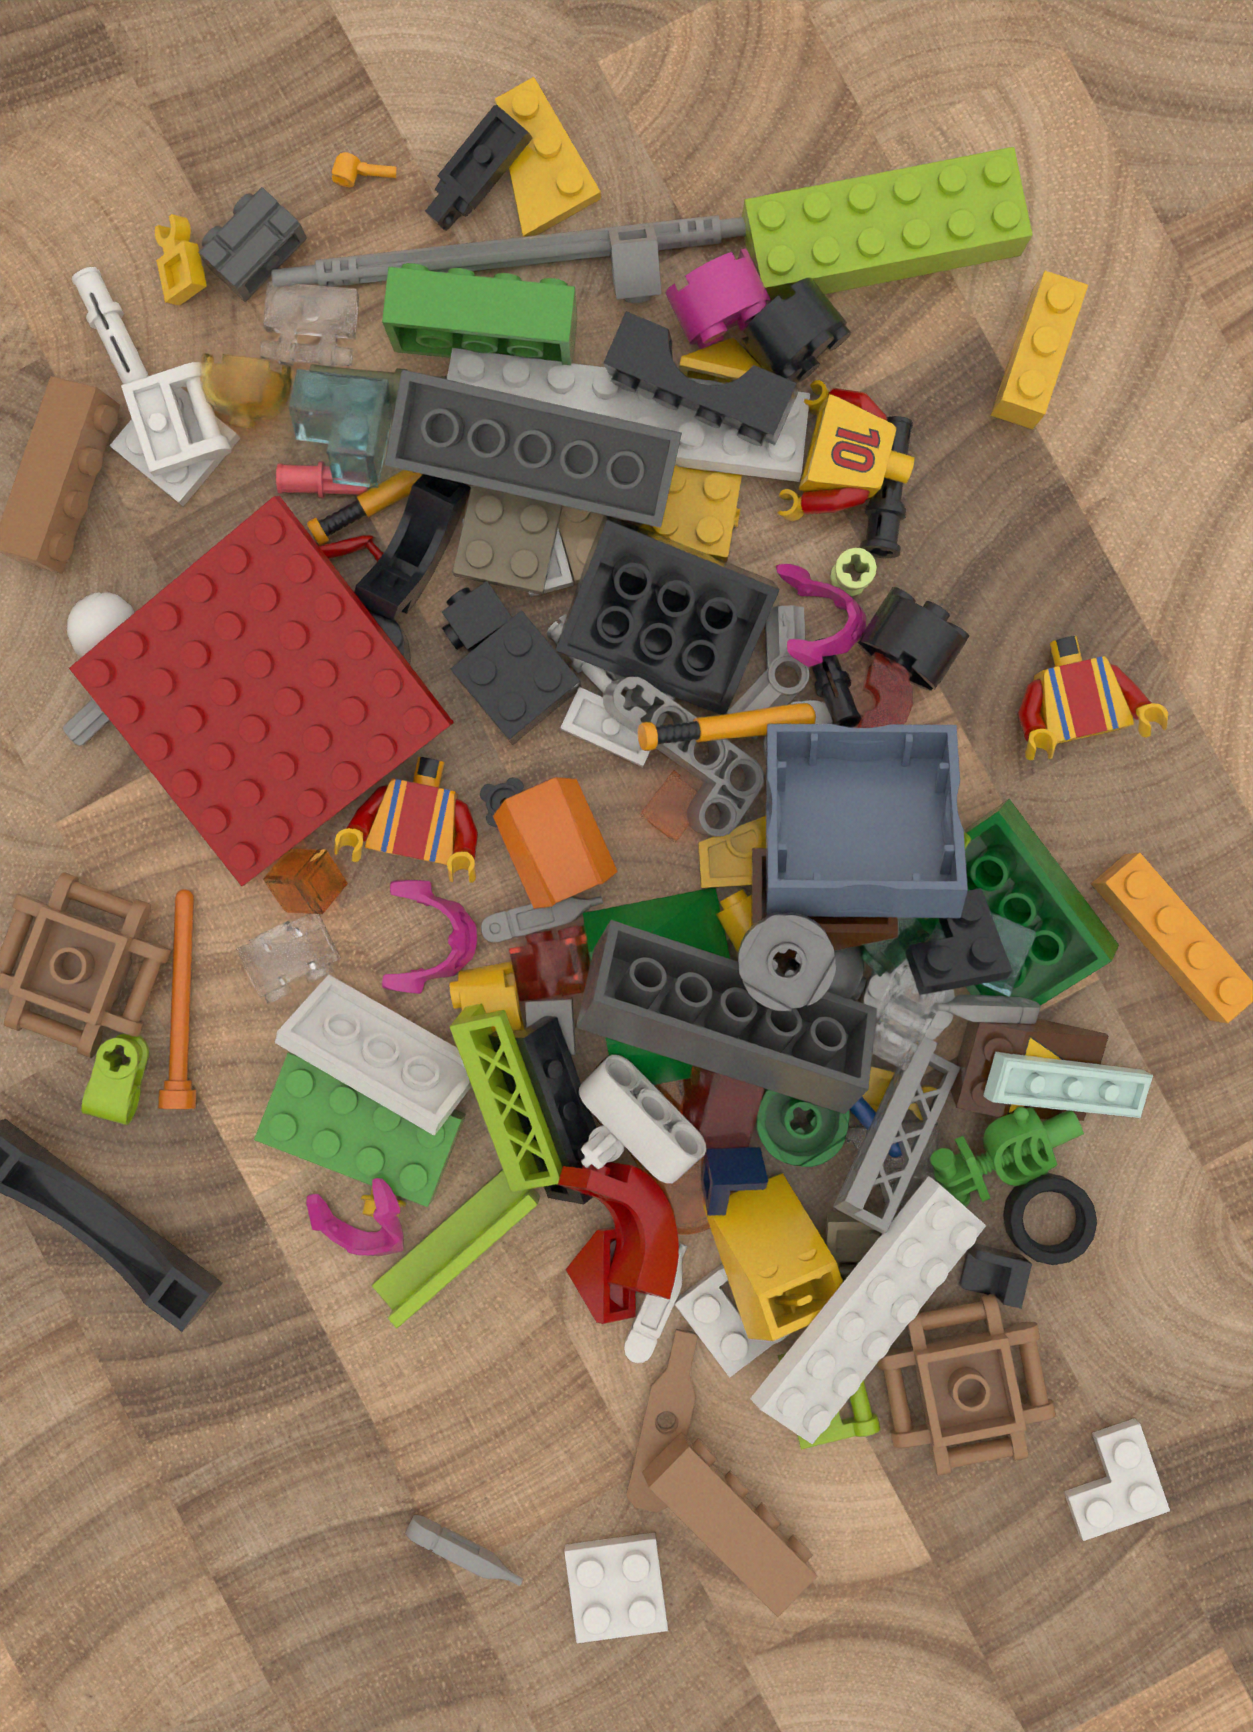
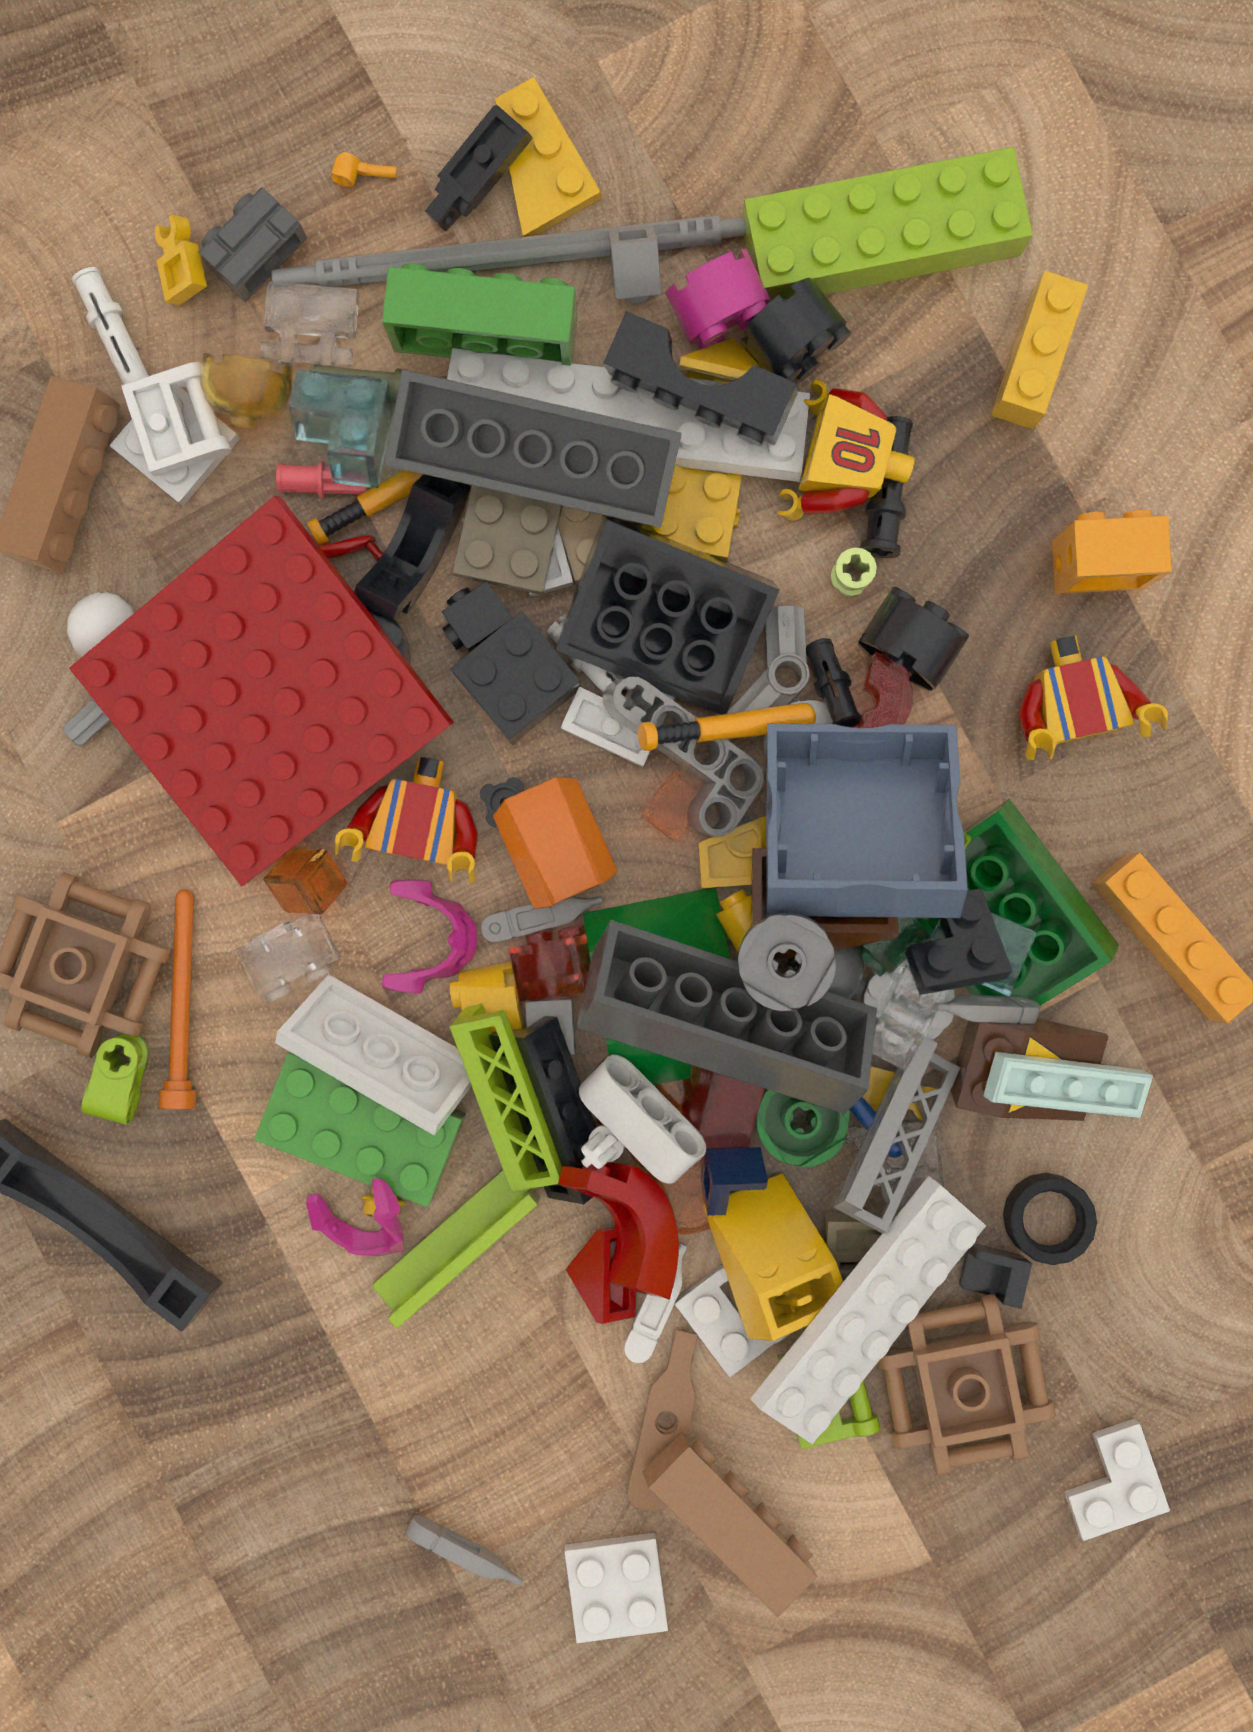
(812, 652): dark pink helmet -> none
(1014, 1146): bright green torso -> none
(1111, 553): none -> light orange piece

